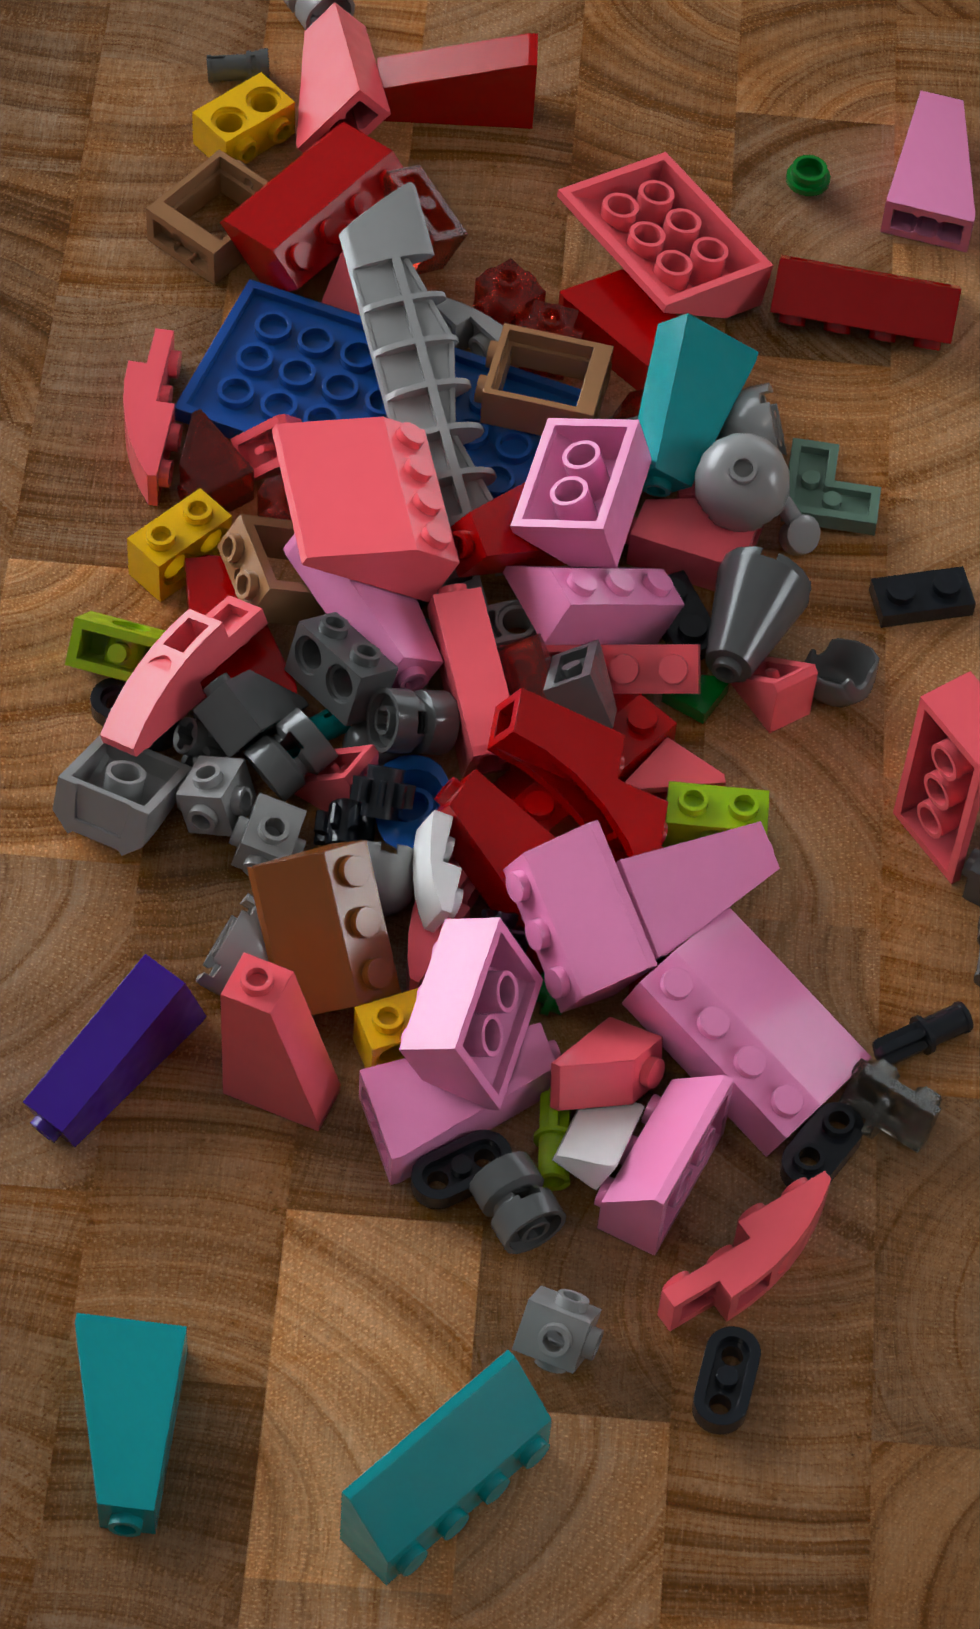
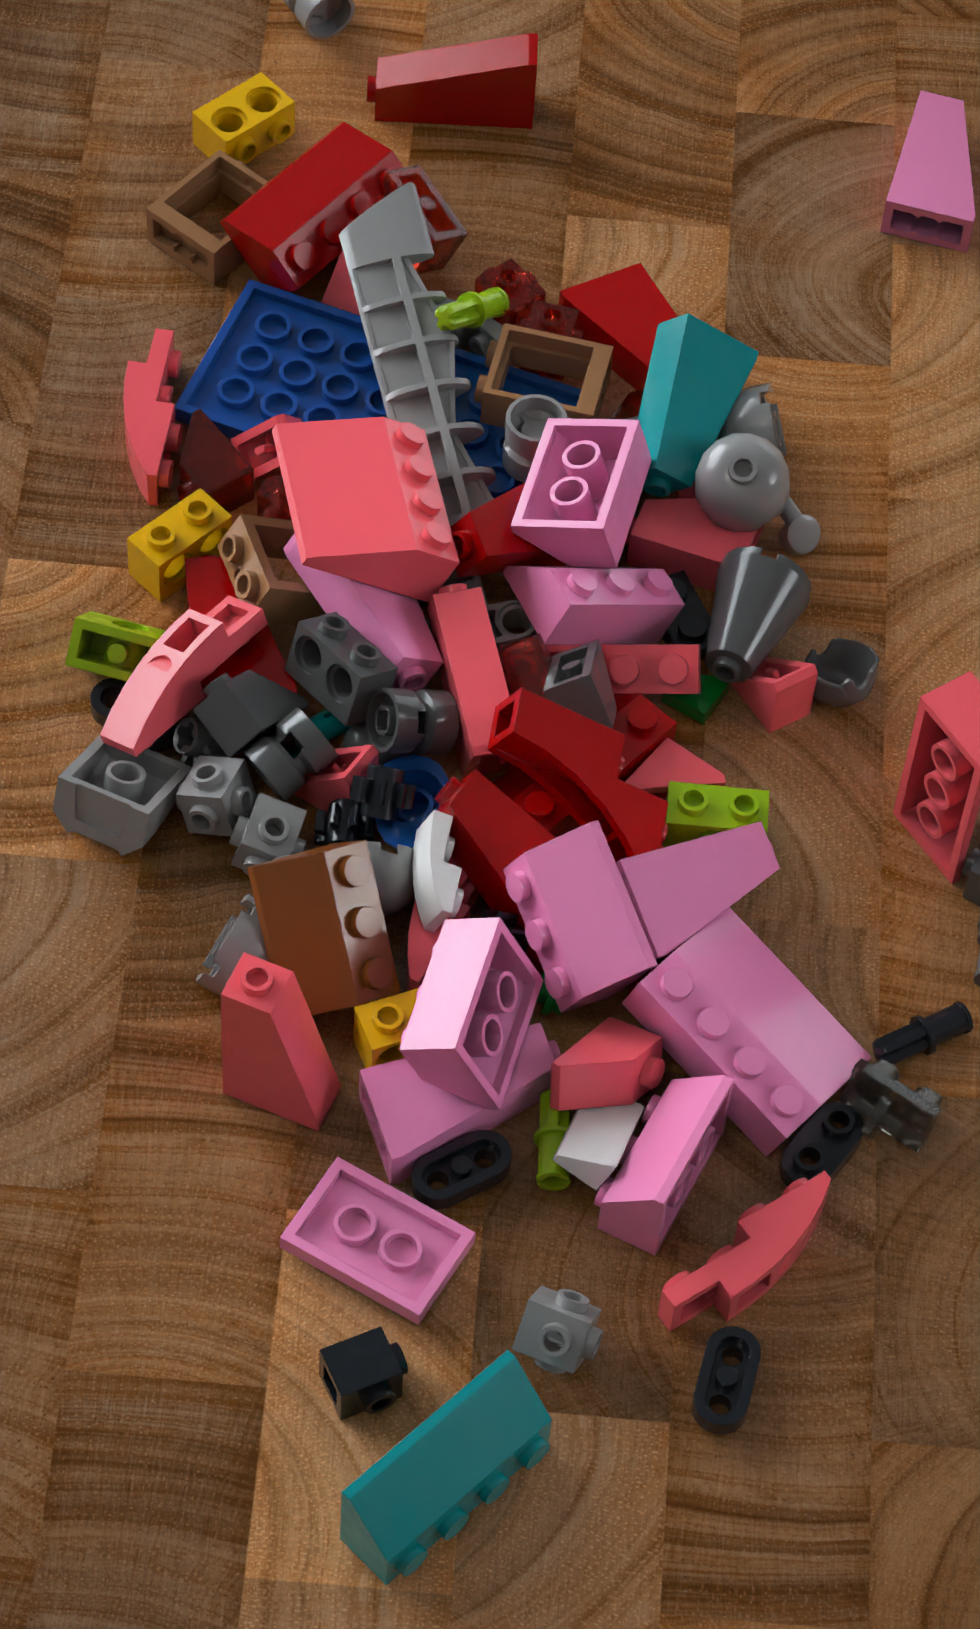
(114, 1052): dark purple slope -> none
(131, 1406): teal slope -> none
(238, 66): dark grey pin -> none
(338, 79): coral slope -> none
(363, 1373): none -> black brick
(377, 1240): none -> bright pink plate
(472, 309): none -> lime axle
(515, 1199): dark grey wheel -> none
(524, 429): none -> light grey wheel
(671, 238): coral slope -> none
(808, 176): green plate -> none
(831, 502): sand green plate -> none
(865, 300): red slope -> none
(922, 596): black plate -> none

